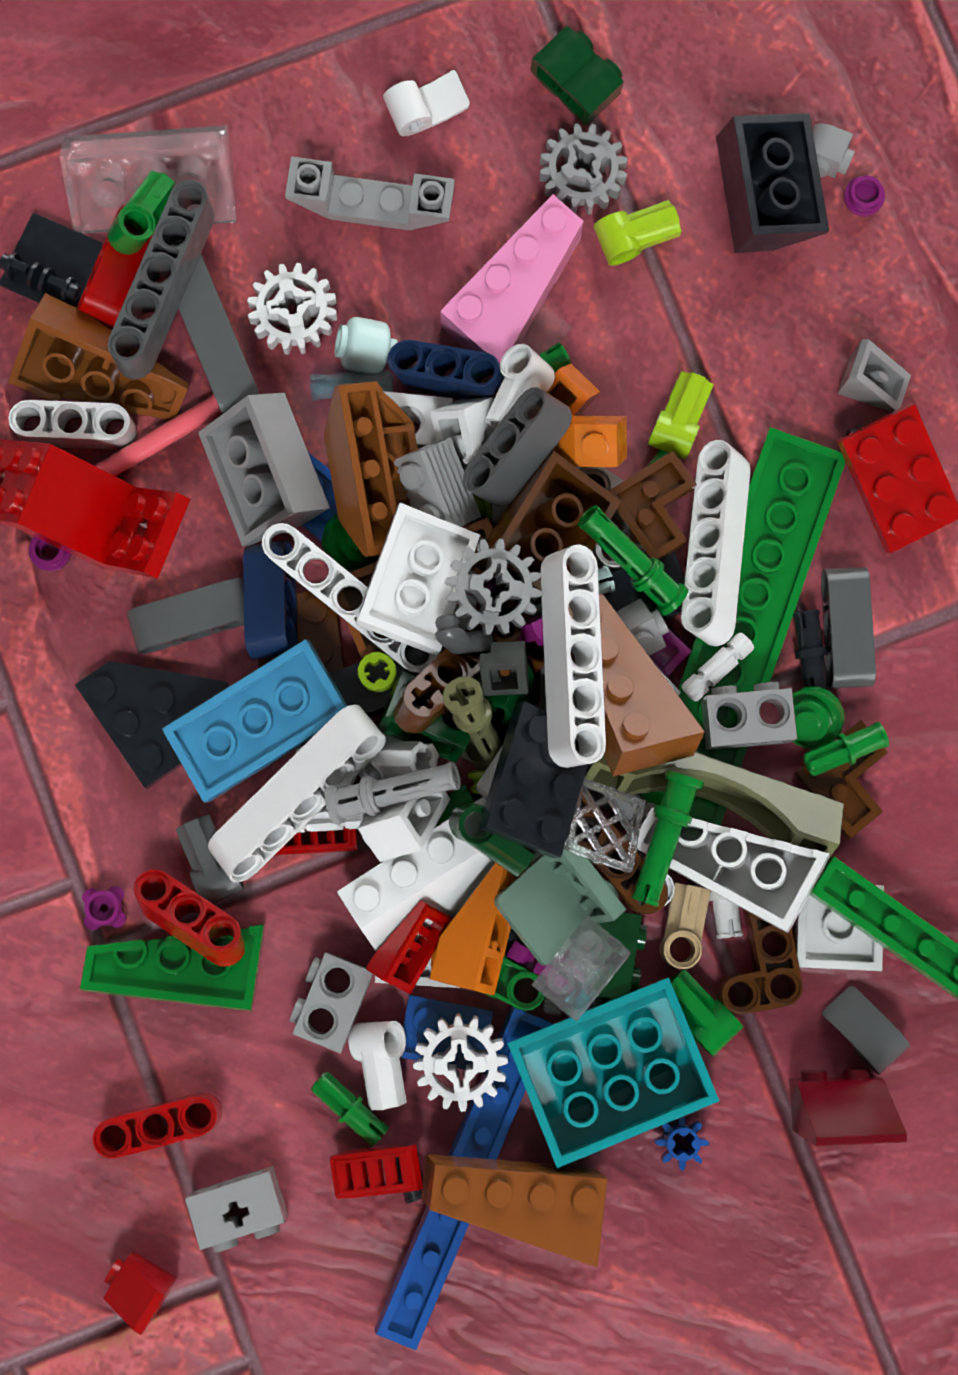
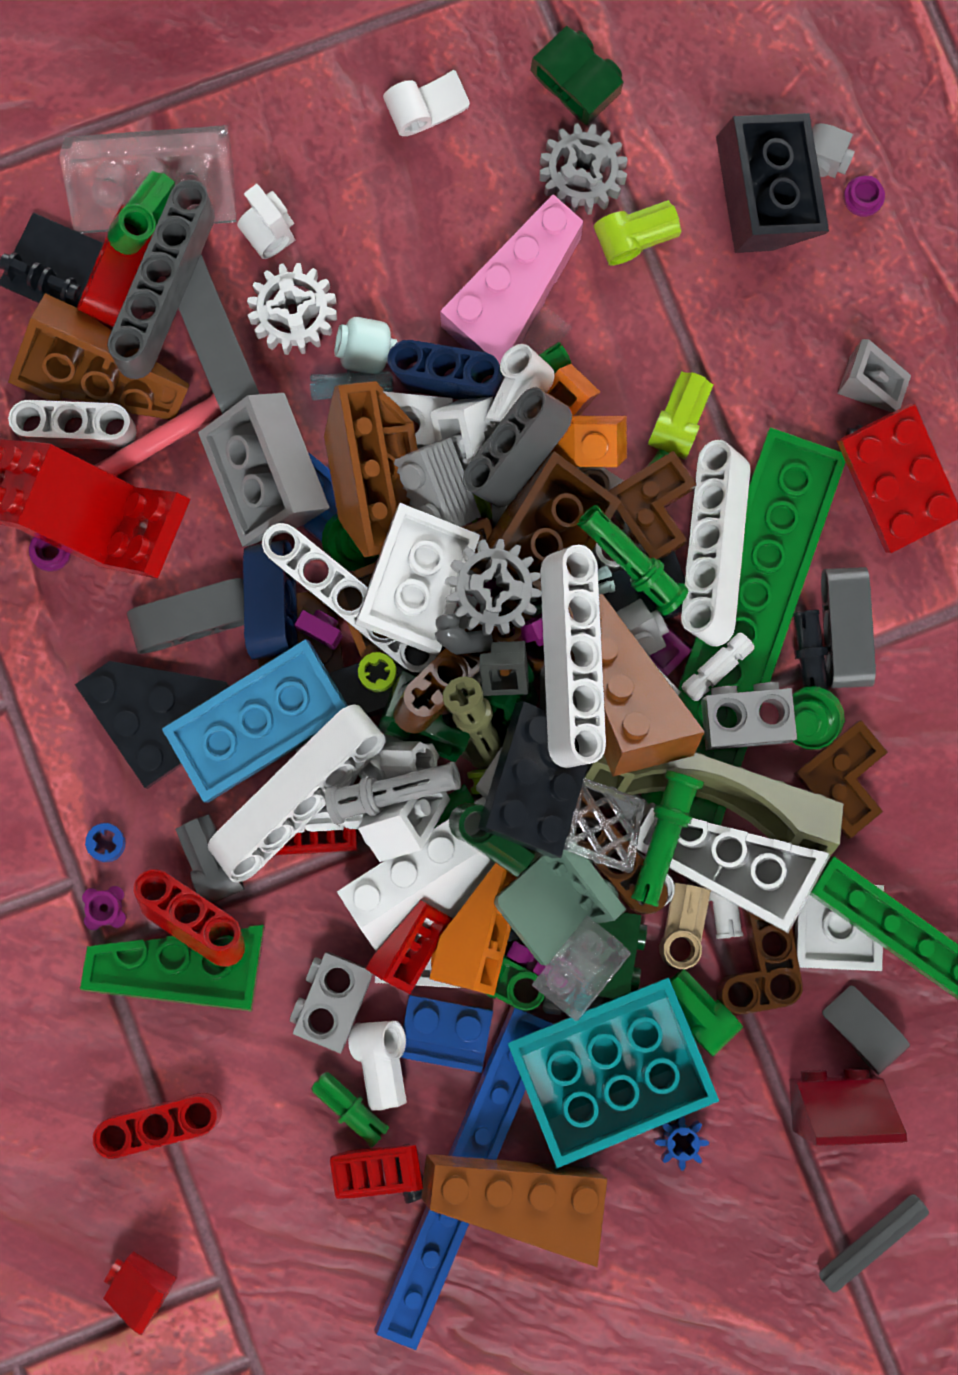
(92, 846): none -> blue bush
(211, 1208): light grey brick -> none
(266, 223): none -> white plate
(320, 628): none -> magenta plate
(367, 201): light grey slope -> none
(439, 1062): white gear -> none
(846, 749): green axle -> none
(873, 1243): none -> dark grey axle

